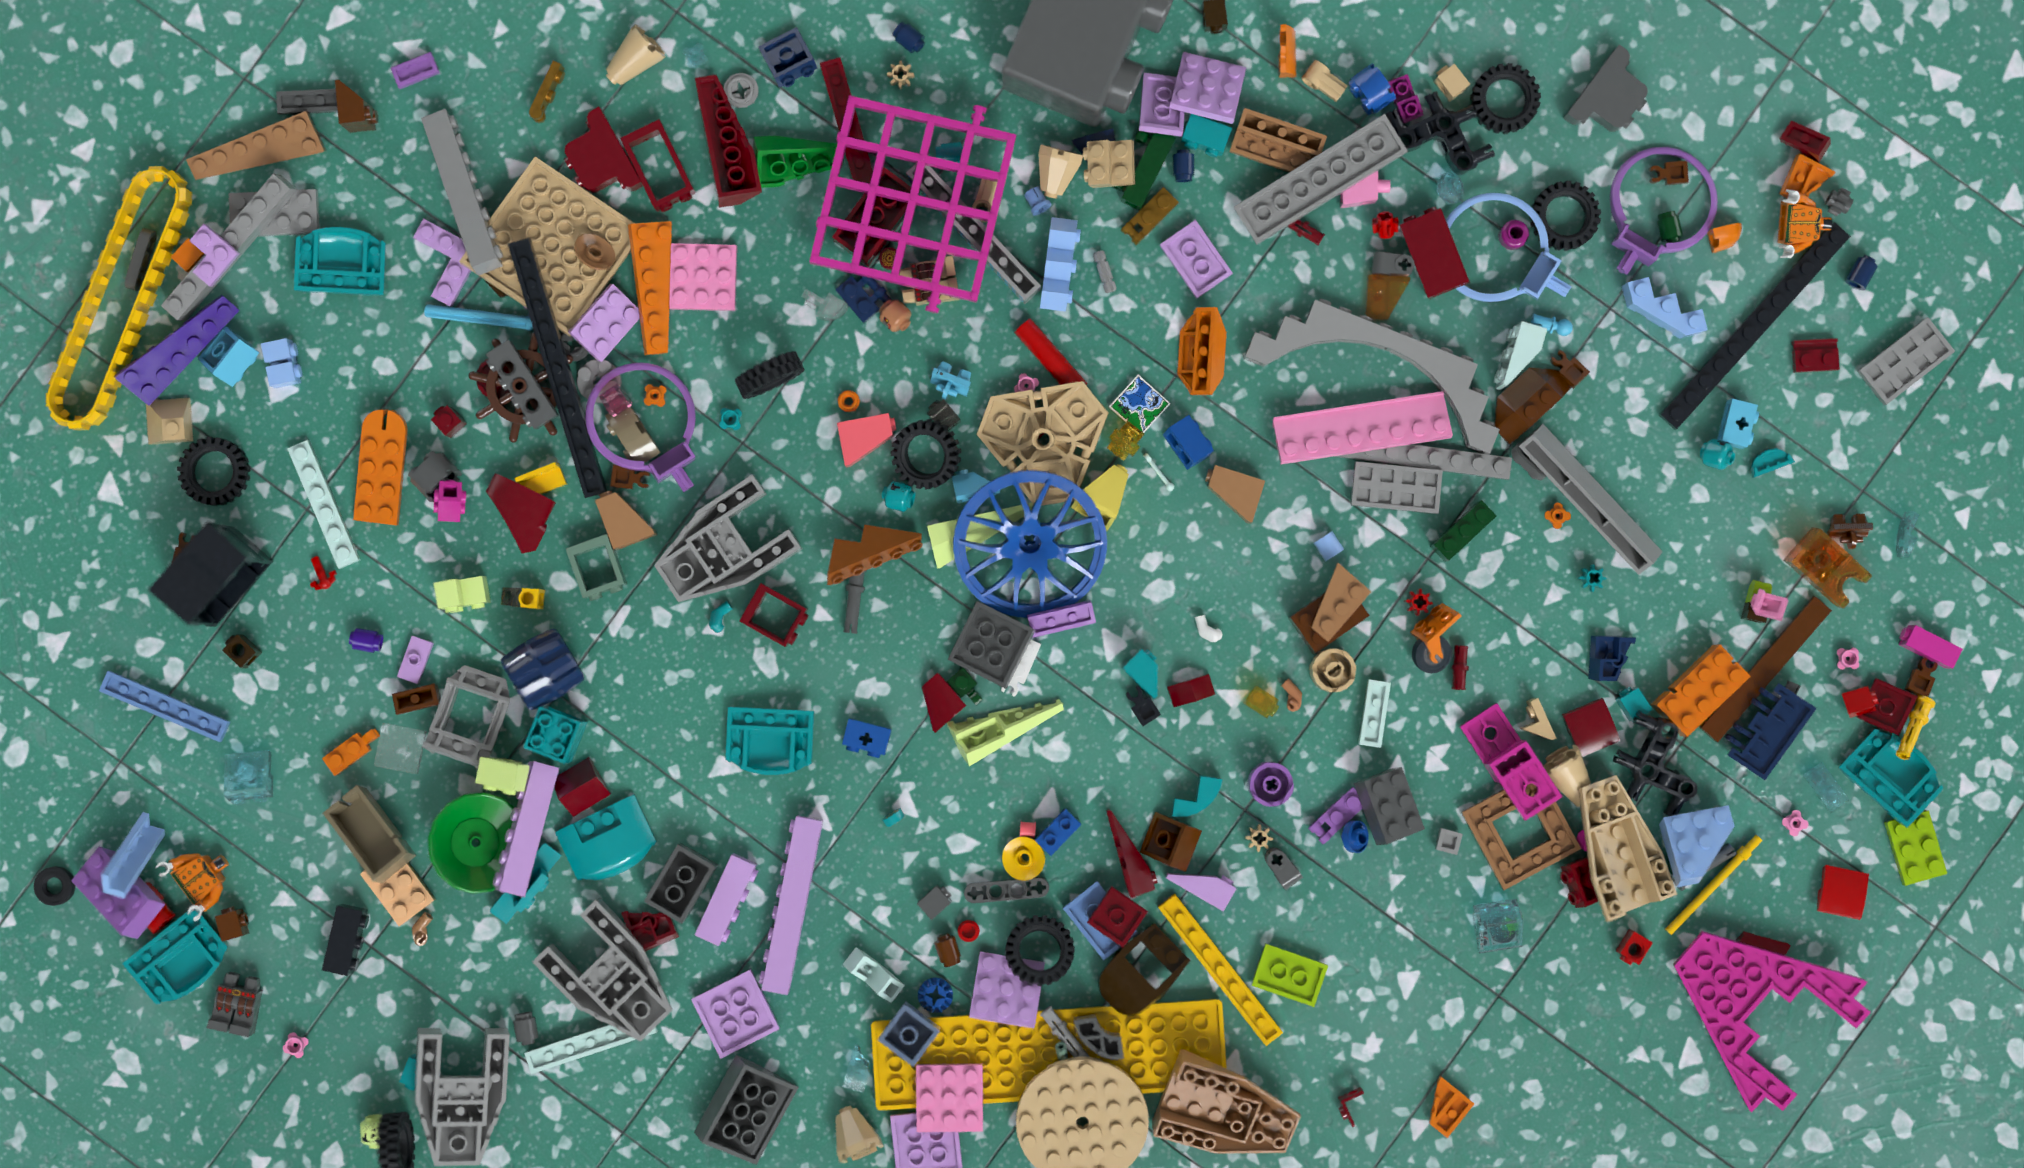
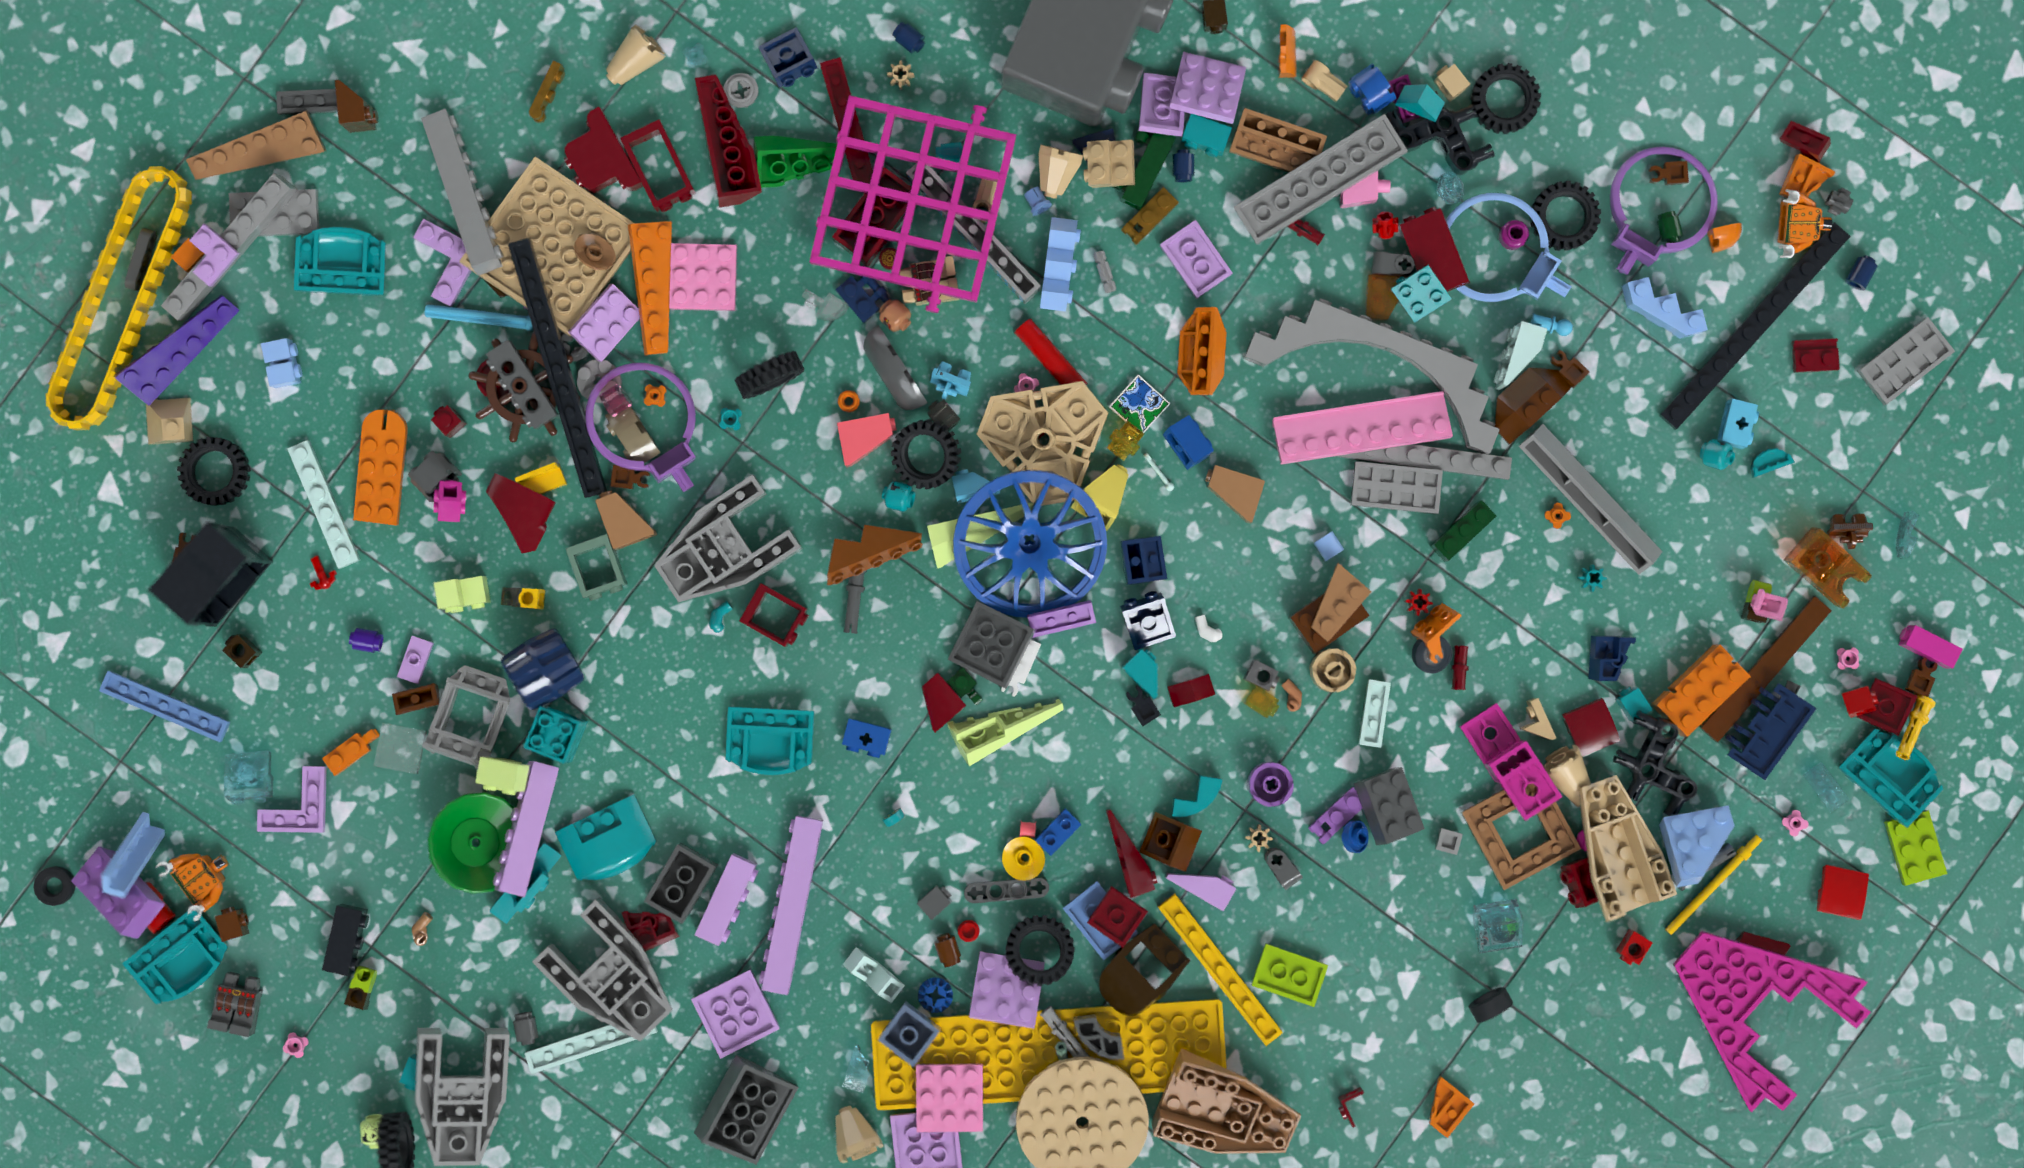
(228, 356): medium azure slope -> none
(313, 807): none -> lavender plate
(361, 988): none -> leg
(369, 834): dark tan piece -> none
(401, 894): light nougat plate -> none
(415, 70): medium lavender plate -> none
(580, 787): dark red slope -> none
(892, 370): none -> dark grey brick
(1143, 560): none -> dark blue brick
(1147, 620): none -> plate
(1251, 675): none -> flat silver brick
(1420, 293): none -> hinge
(1421, 101): none -> teal slope
(1490, 1004): none -> black tyre
(1522, 459): dark grey plate -> none
(1610, 95): dark grey brick -> none

